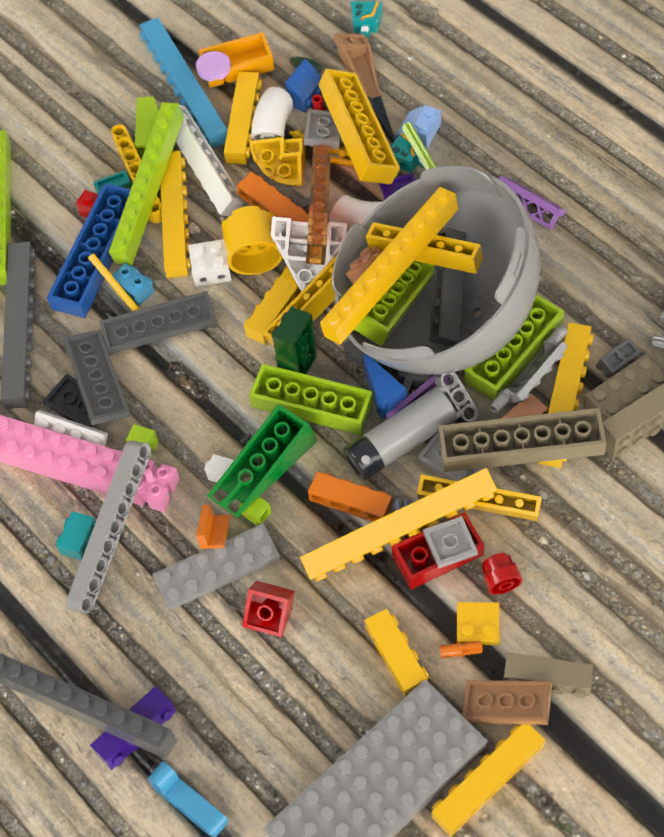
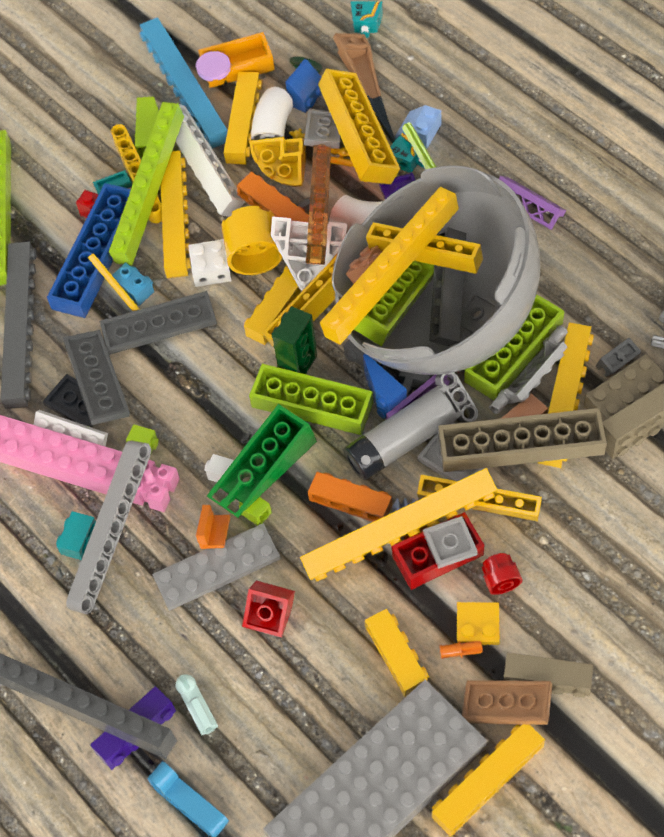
(196, 704): none -> light aqua piece
(317, 102): red pin -> none

